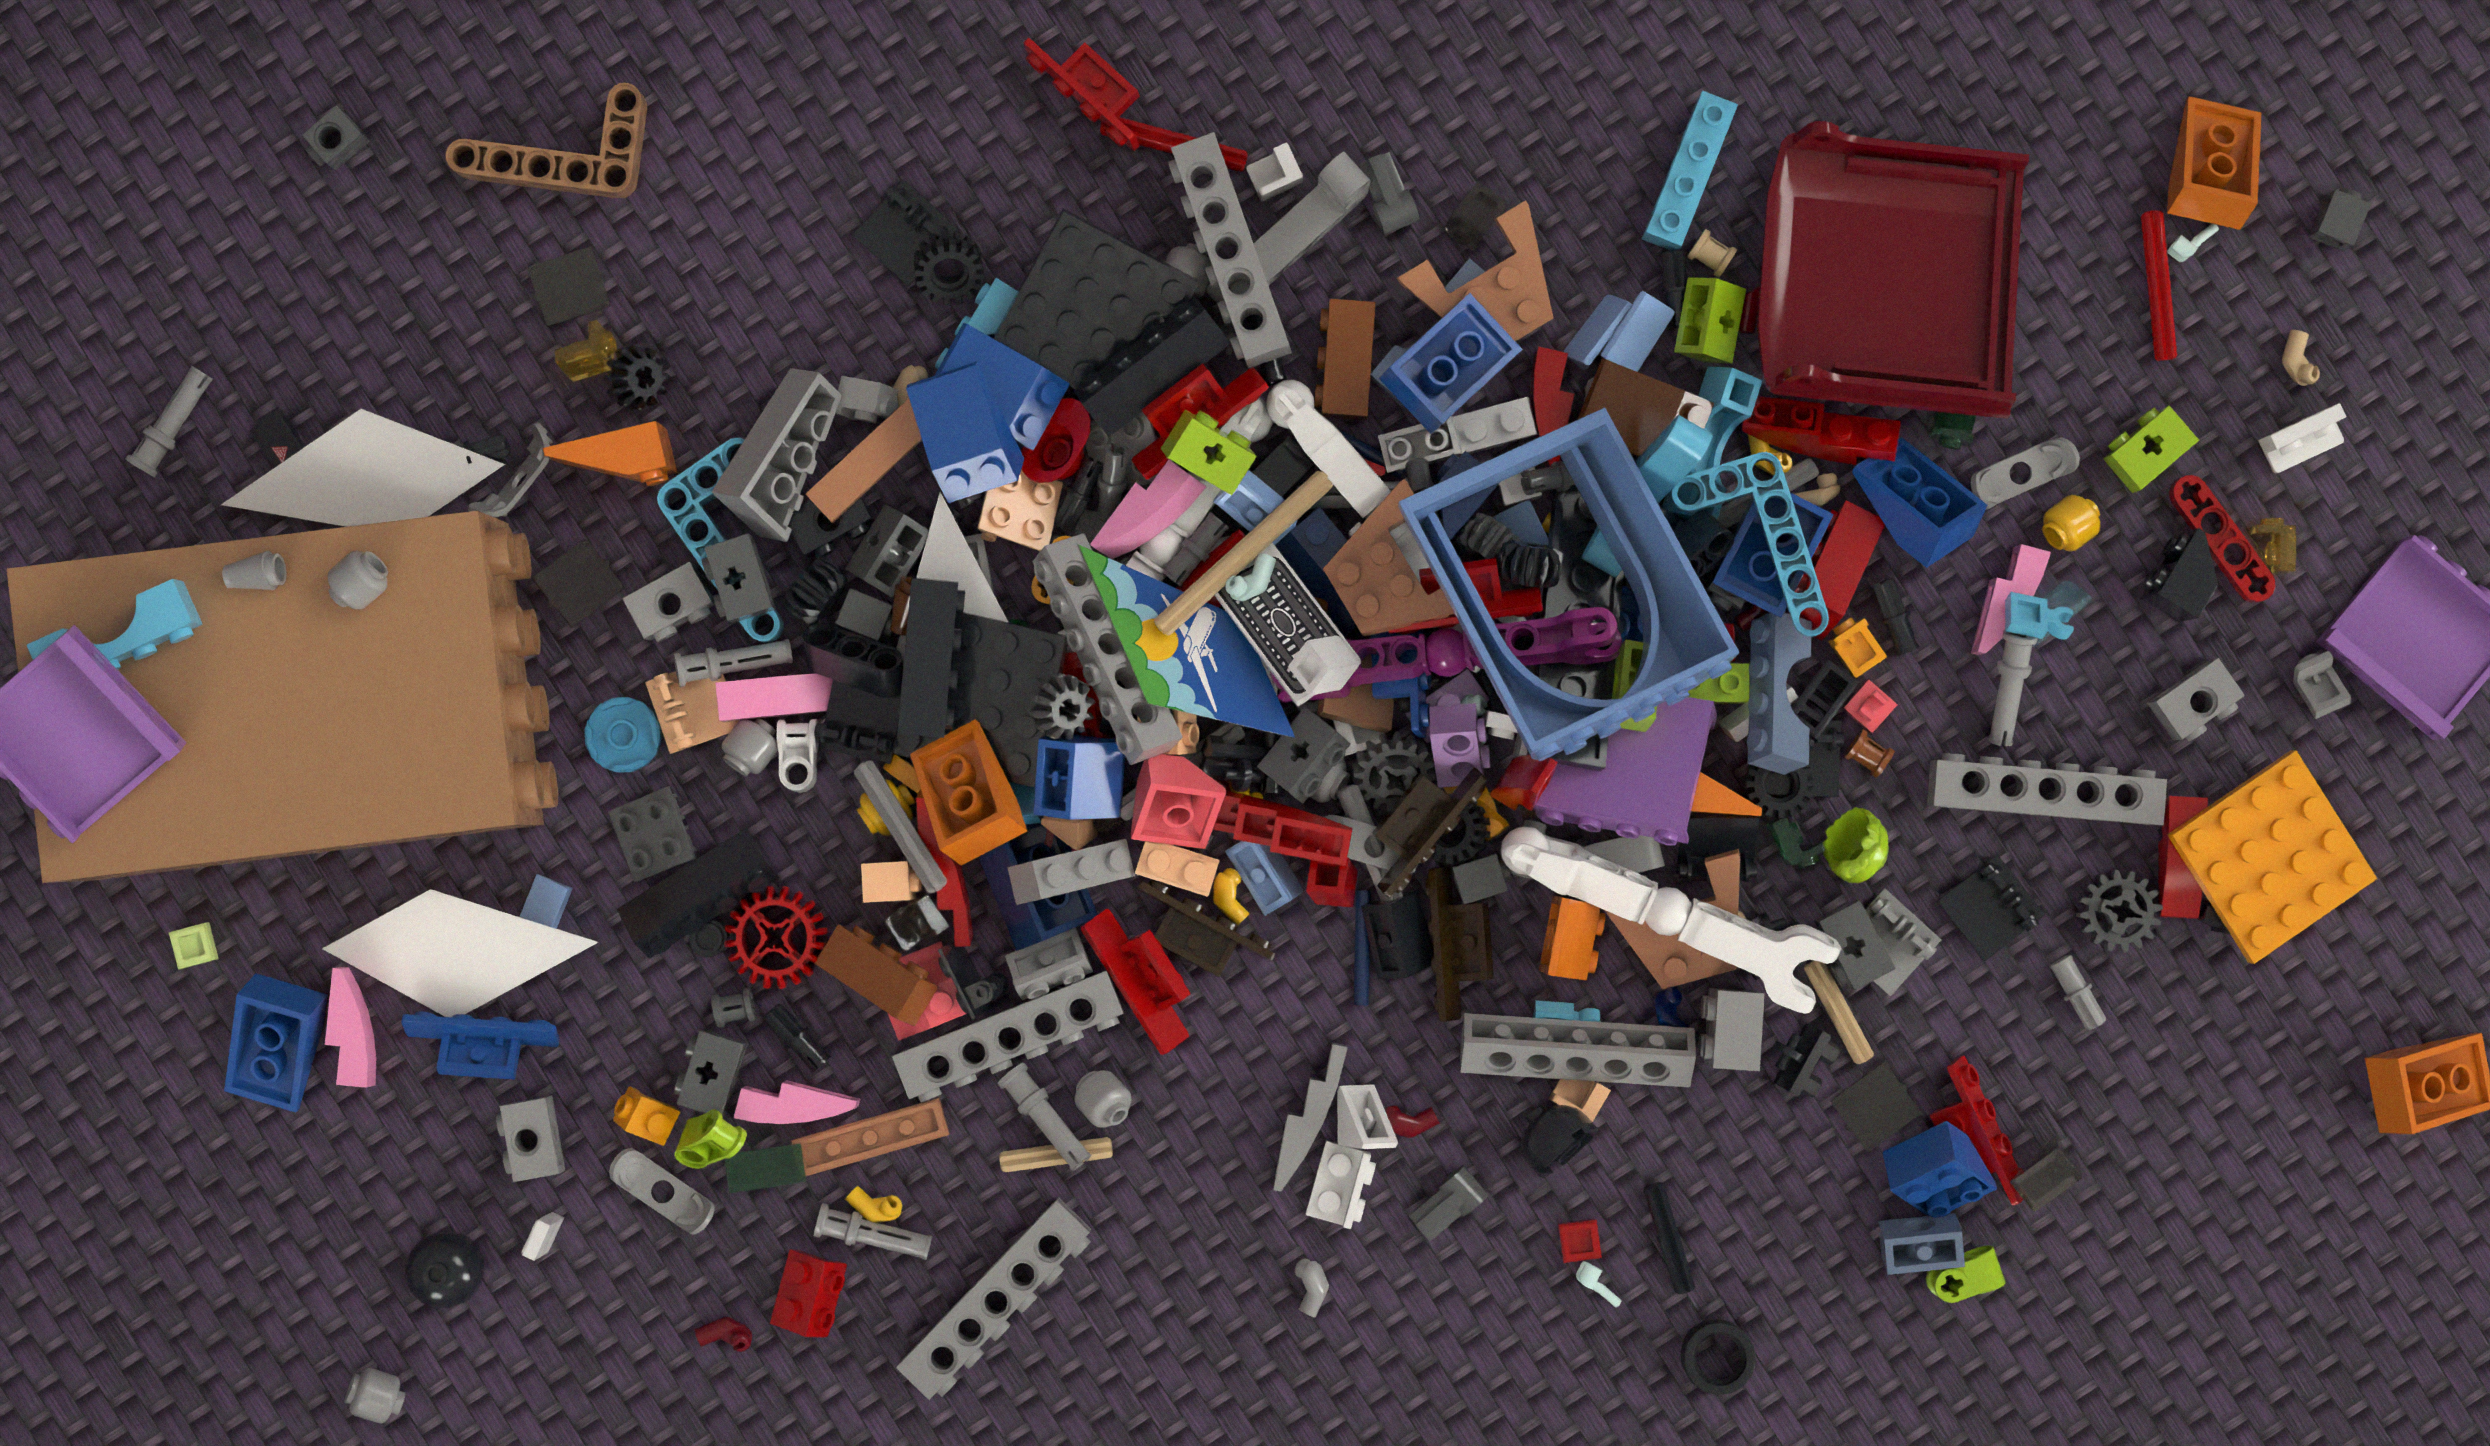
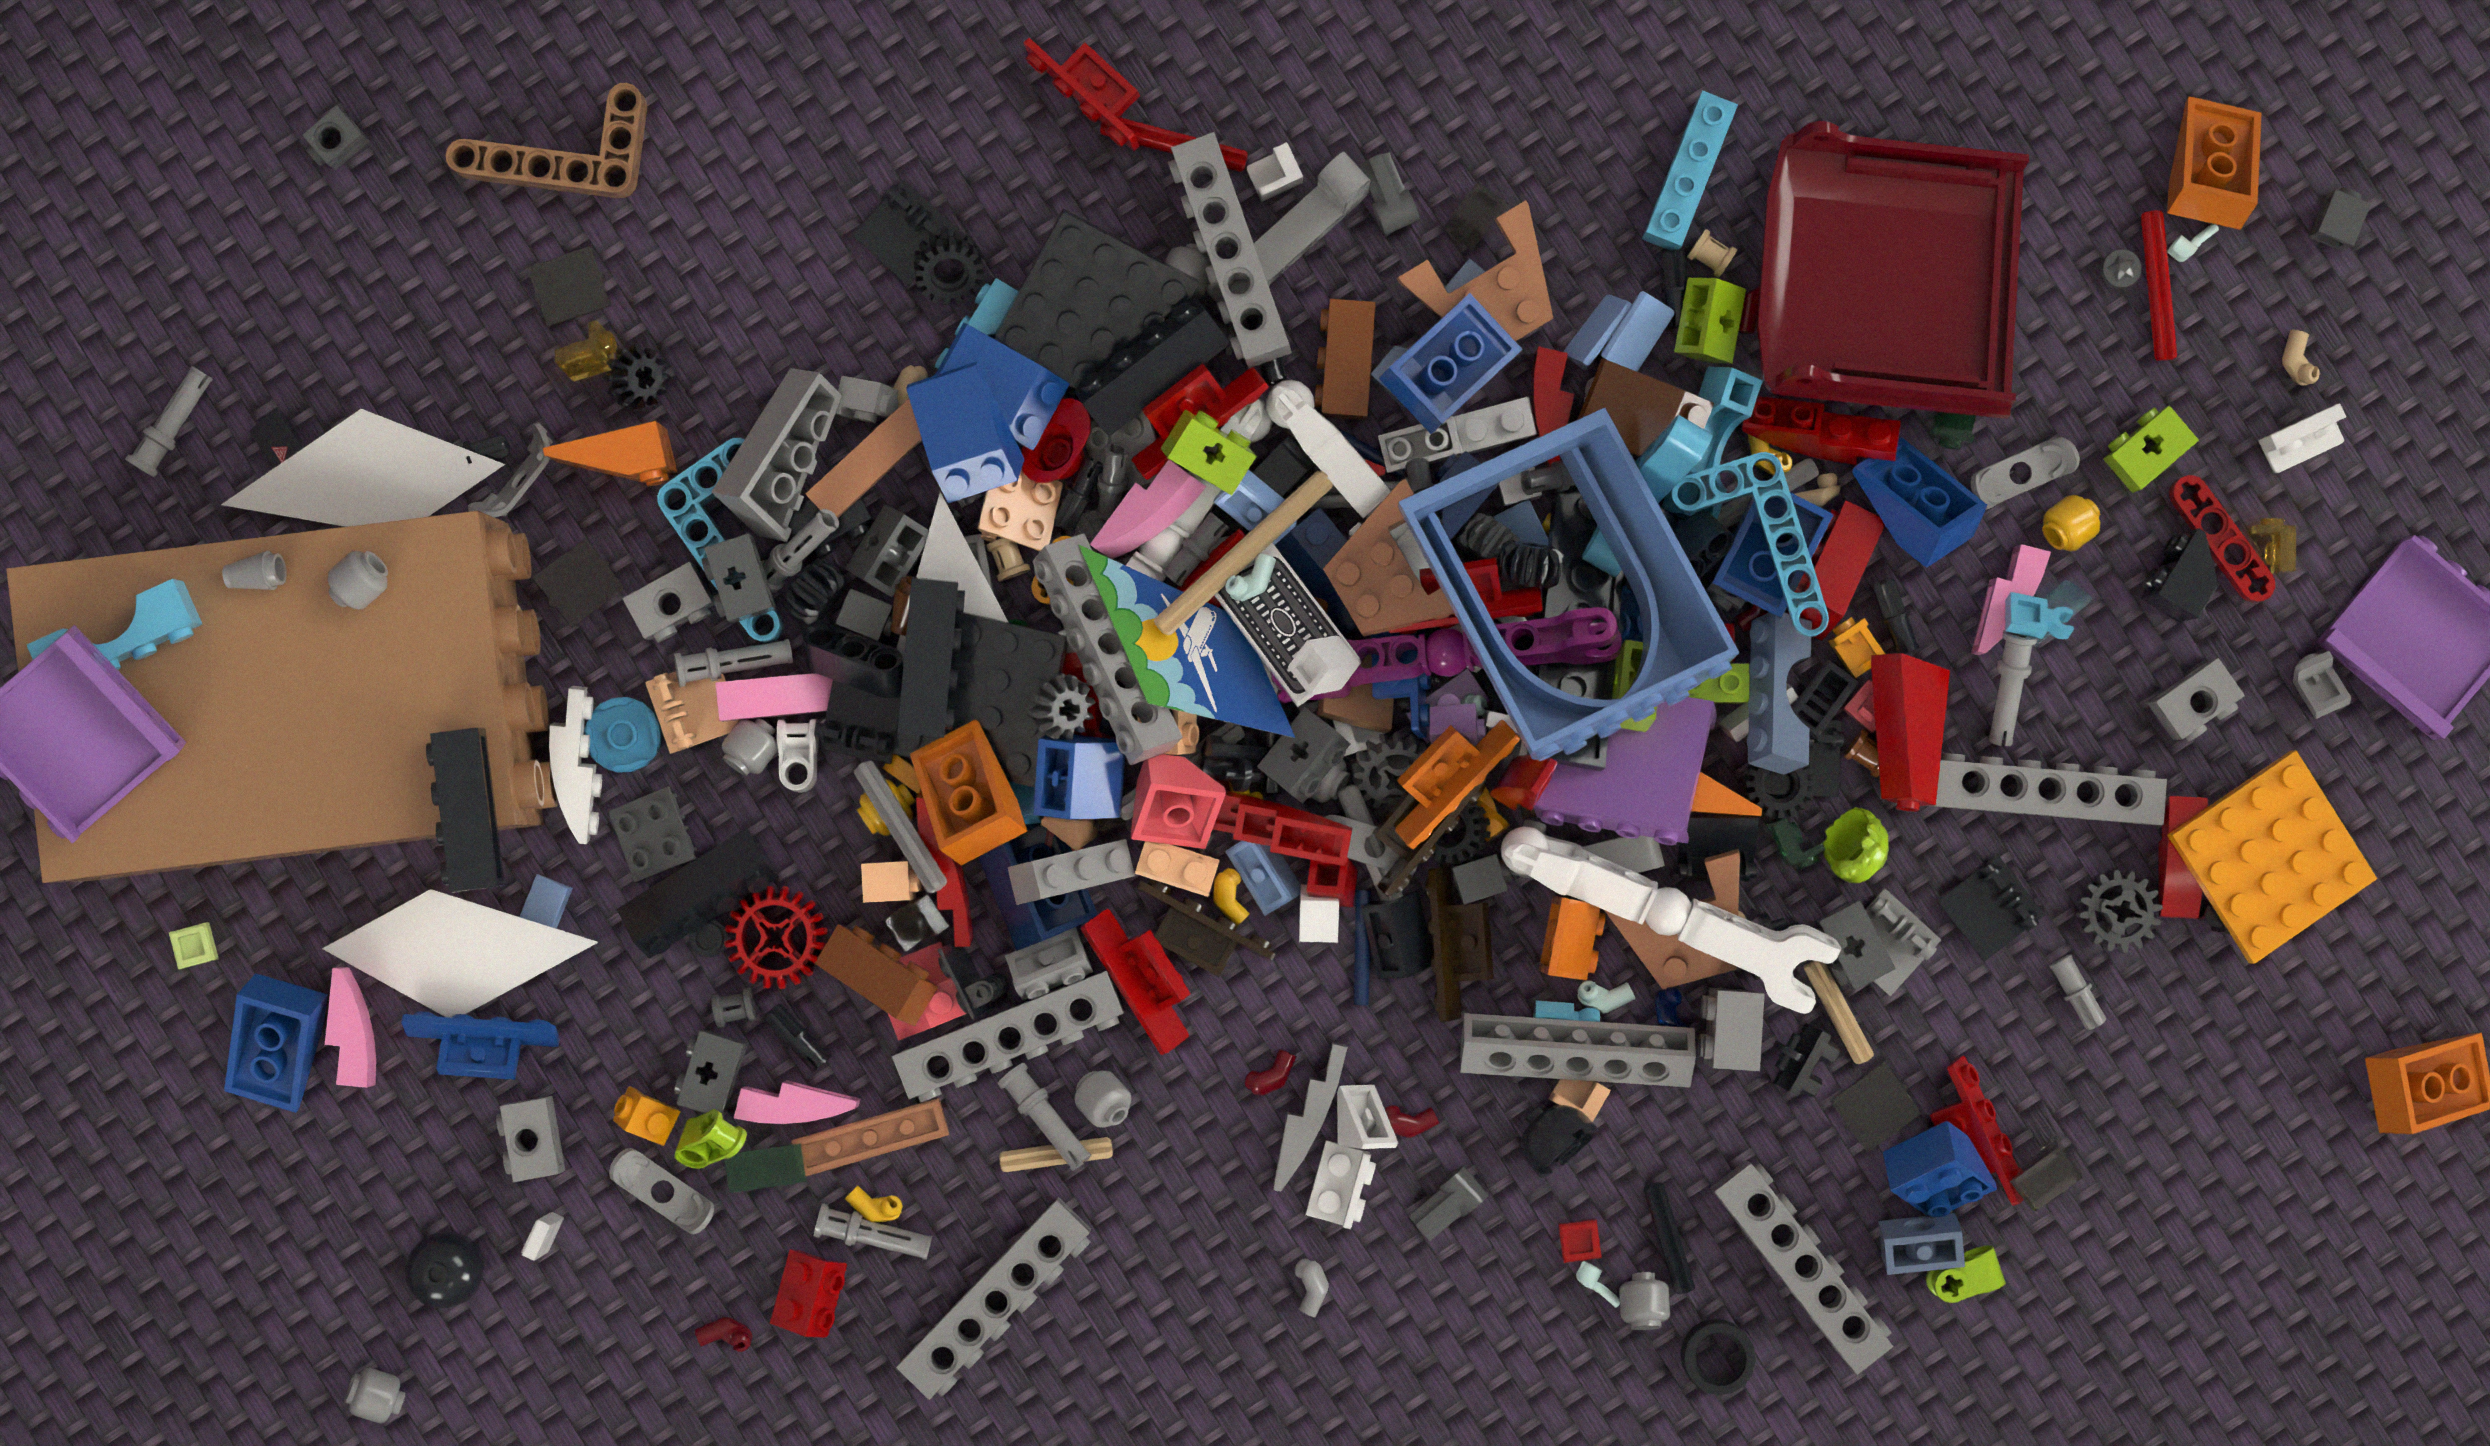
(466, 809): none -> black brick
(575, 781): none -> white slope
(819, 528): none -> light grey pin
(1007, 559): none -> tan bush
(1273, 1078): none -> dark red arm
(1318, 918): none -> white panel
(1447, 775): none -> orange bracket
(1603, 999): none -> light aqua arm
(1644, 1301): none -> light grey head
(1856, 1349): none -> light grey brick
(1909, 727): none -> red slope
(2120, 269): none -> dark grey tile

